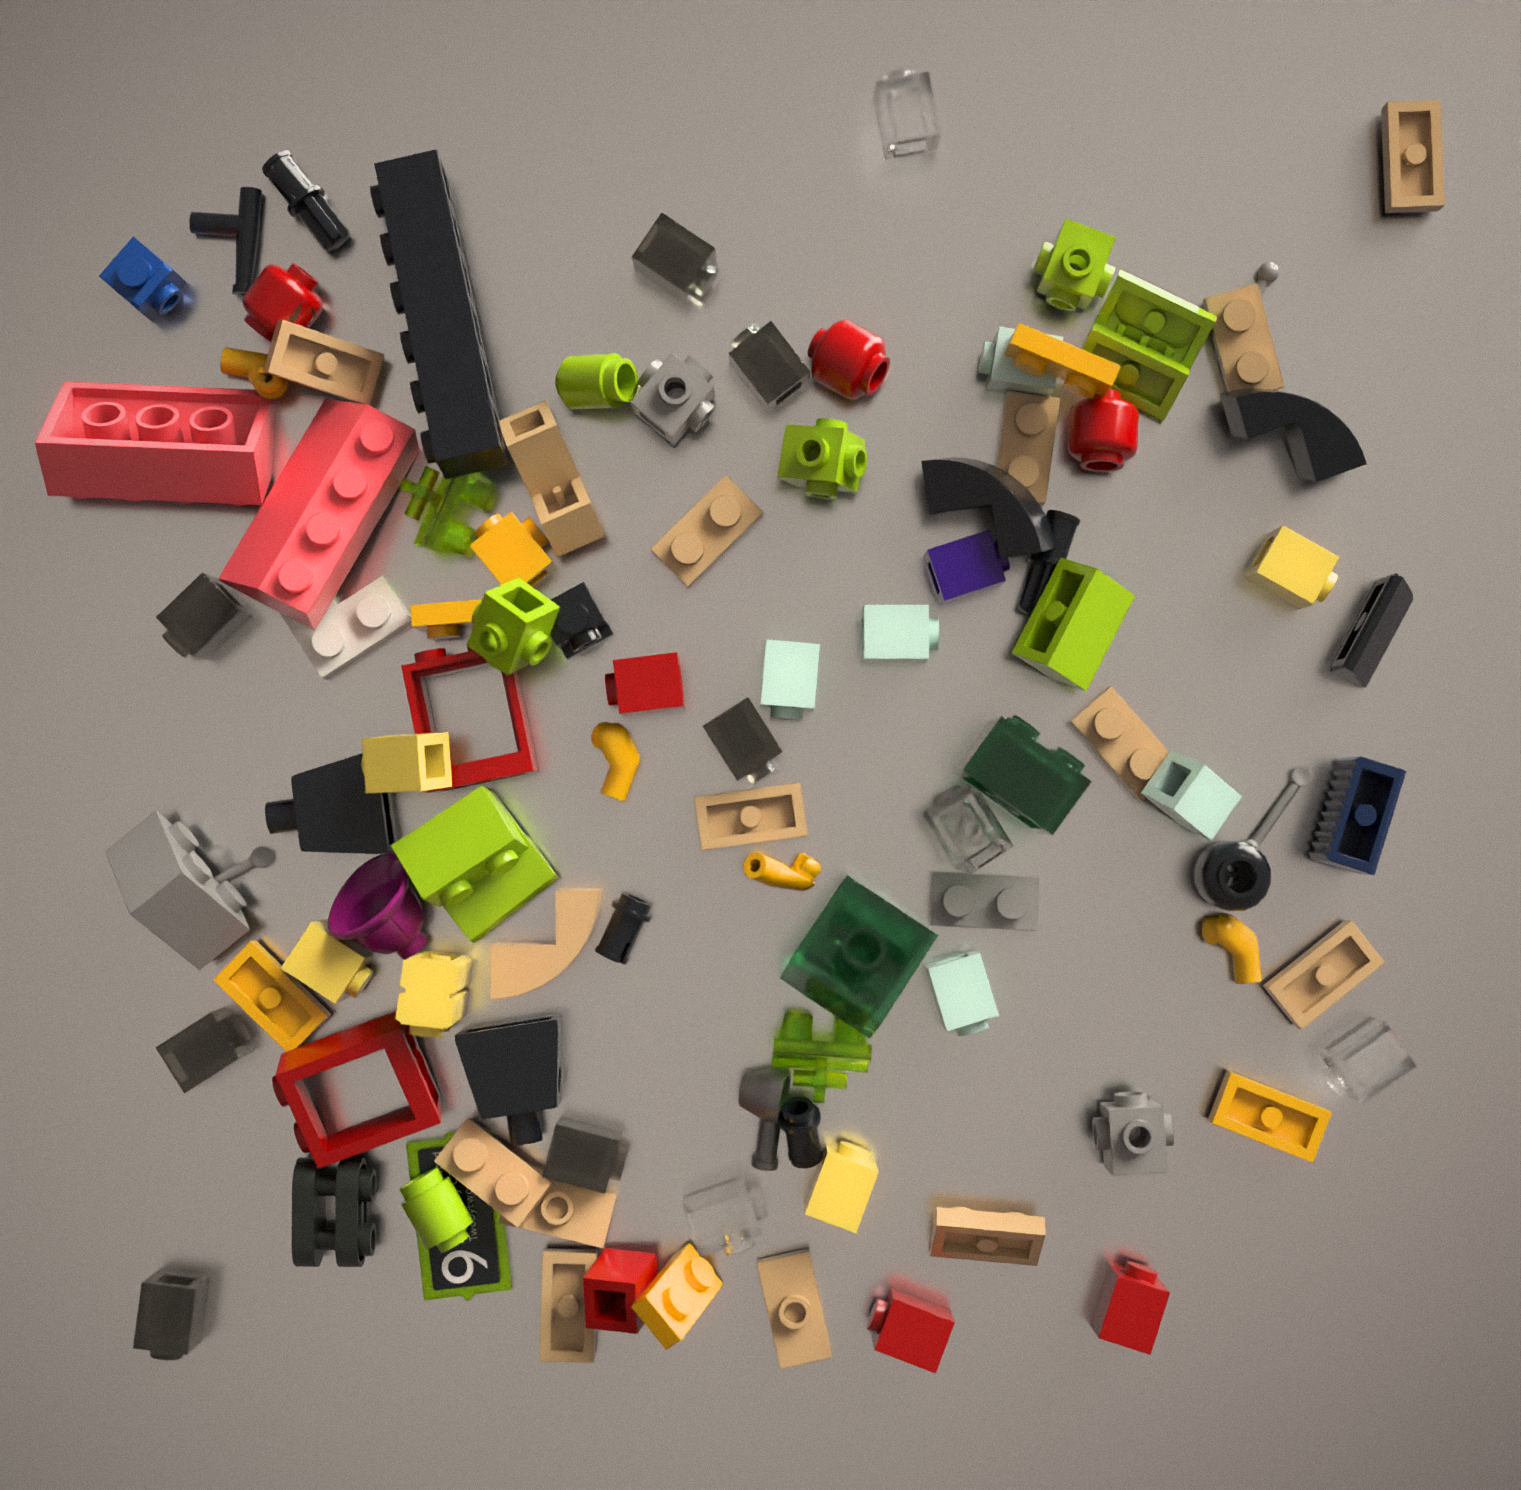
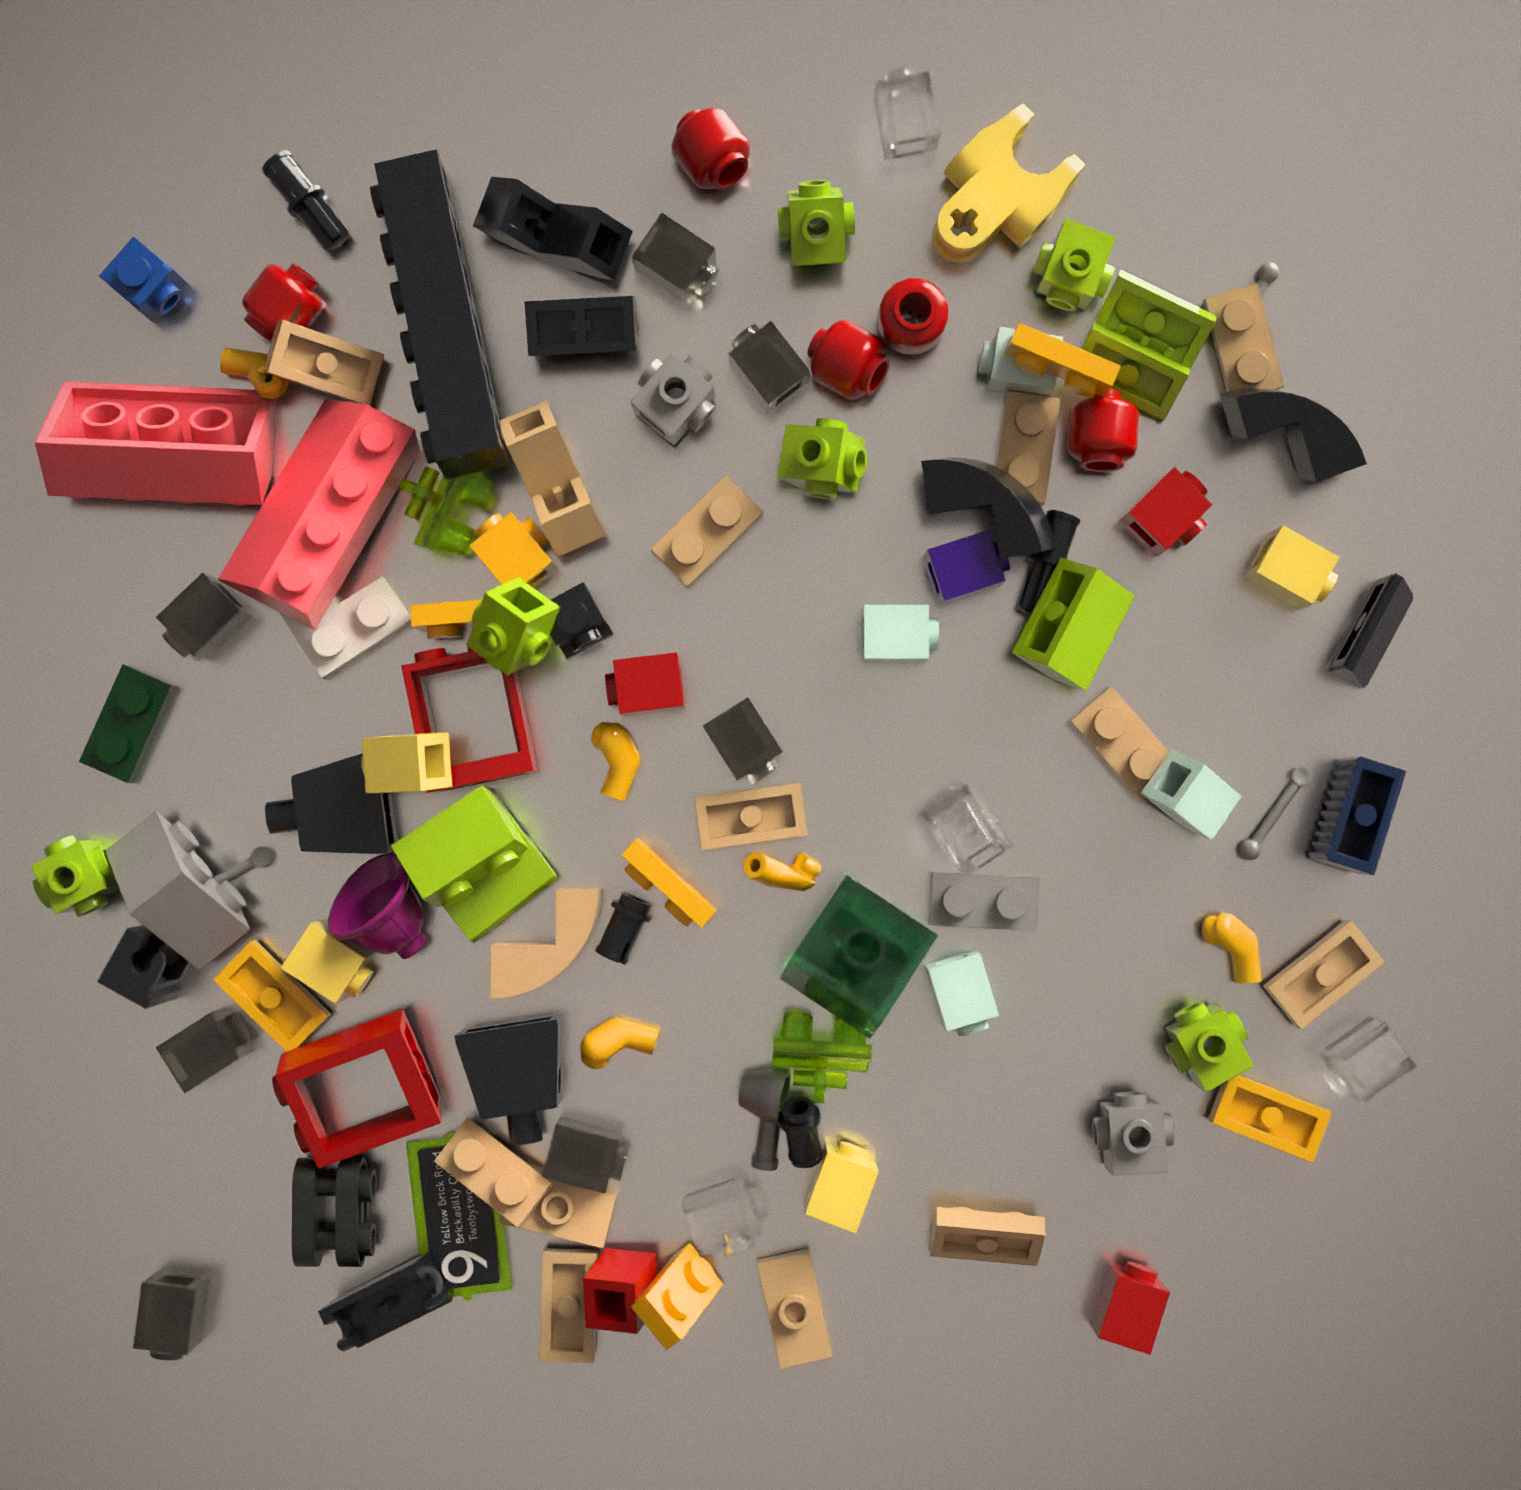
(91, 876): none -> lime brick
(127, 724): none -> dark green plate
(141, 971): none -> black hinge
(243, 226): black piece -> none
(387, 1302): none -> black hinge
(434, 992): light yellow brick -> none
(436, 1210): lime brick -> none
(555, 232): none -> black brick
(581, 325): none -> black hinge
(596, 381): lime brick -> none
(614, 1036): none -> yellow arm
(684, 901): none -> yellow plate
(711, 149): none -> red head
(789, 678): light aqua brick -> none
(819, 242): none -> lime brick
(910, 1329): red brick -> none
(921, 301): none -> red head
(998, 192): none -> light yellow piece
(1023, 775): clear green brick -> none
(1169, 511): none -> red brick
(1223, 1055): none -> lime brick
(1250, 875): black head -> none
(1412, 156): tan plate -> none

